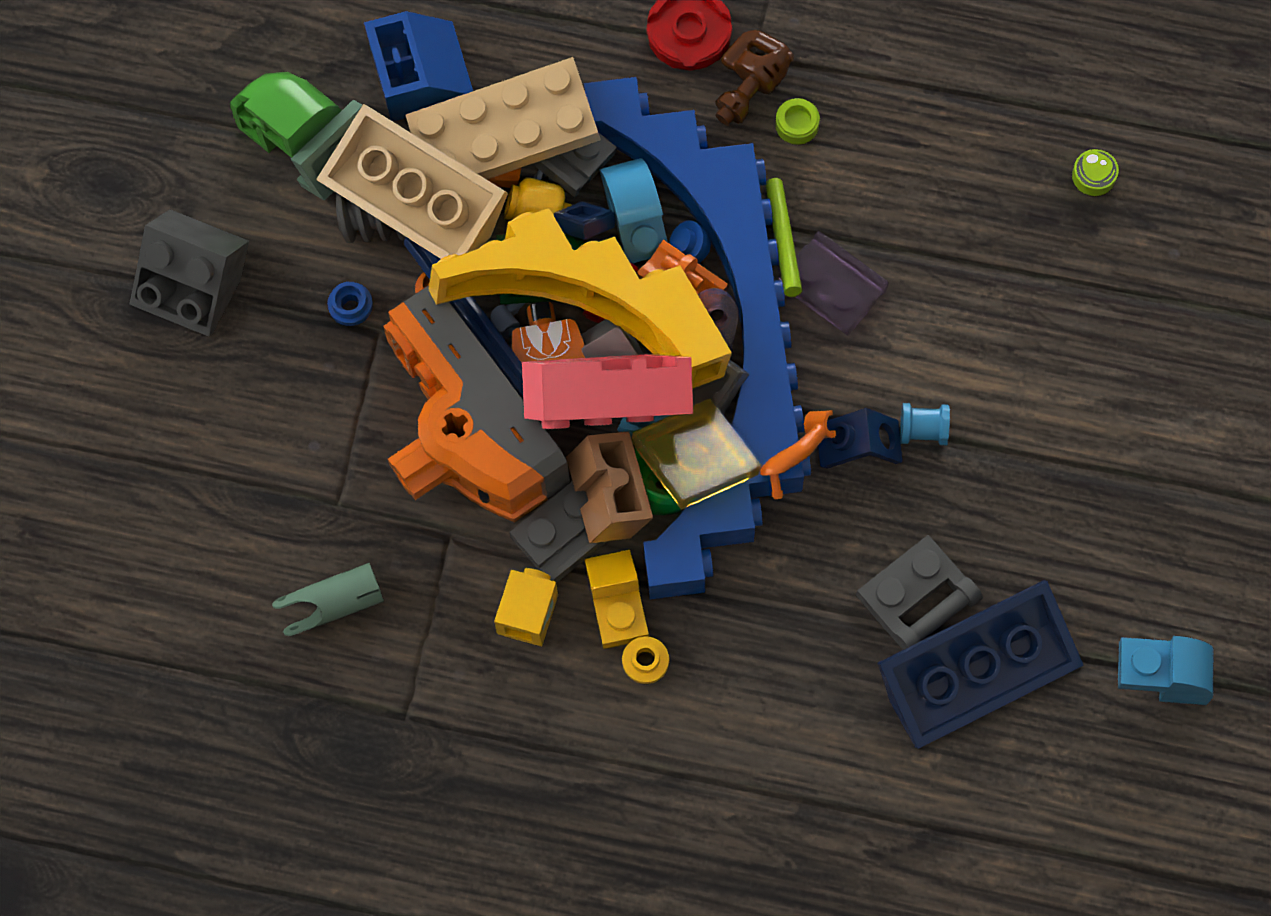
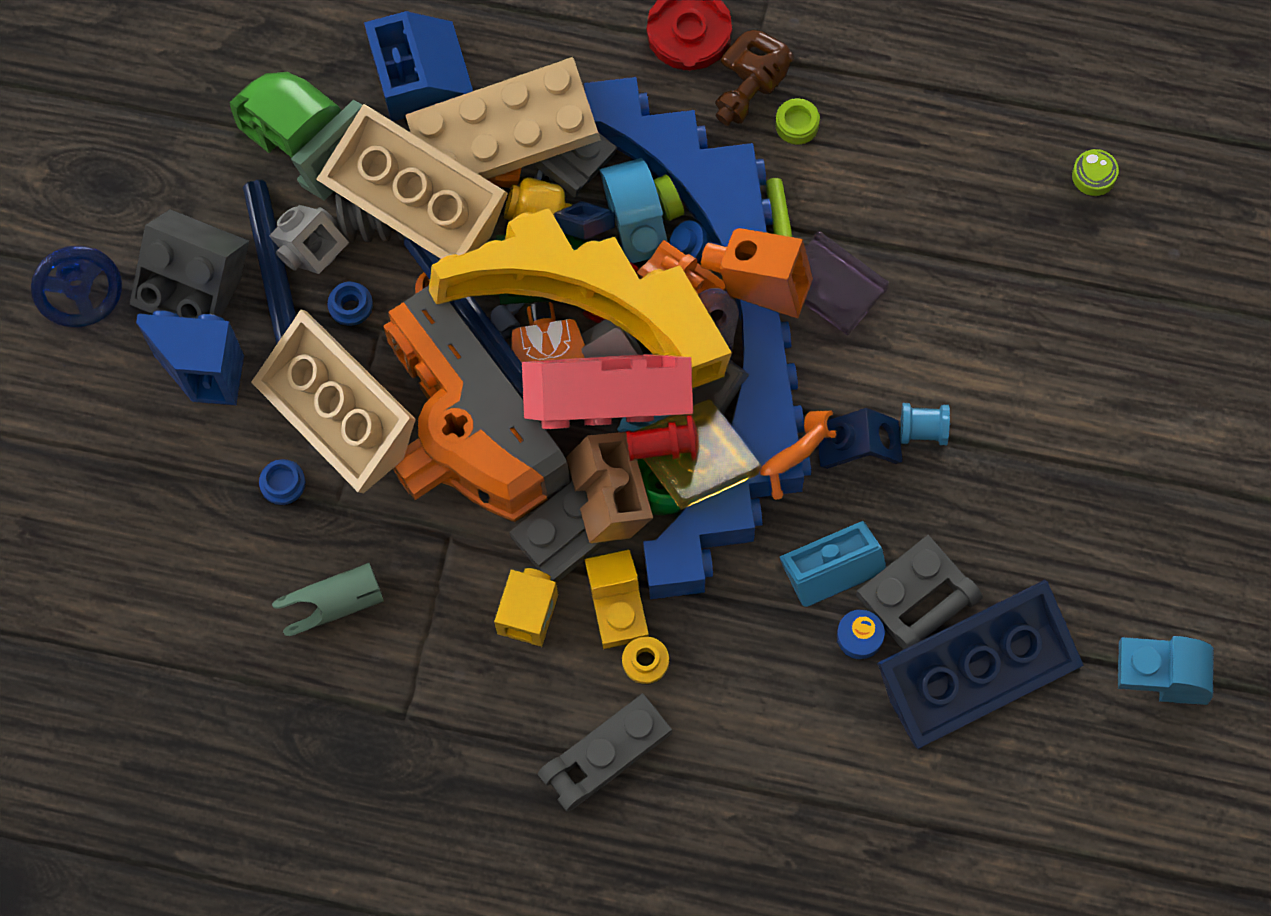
(73, 268): none -> clear blue piece
(197, 354): none -> blue slope
(271, 266): none -> dark blue axle
(282, 482): none -> blue plate
(308, 238): none -> light grey brick
(335, 403): none -> tan slope
(606, 752): none -> dark grey plate
(664, 441): none -> red pin
(669, 198): none -> lime tile
(762, 269): none -> orange torso
(834, 563): none -> dark azure slope
(860, 634): none -> blue tile

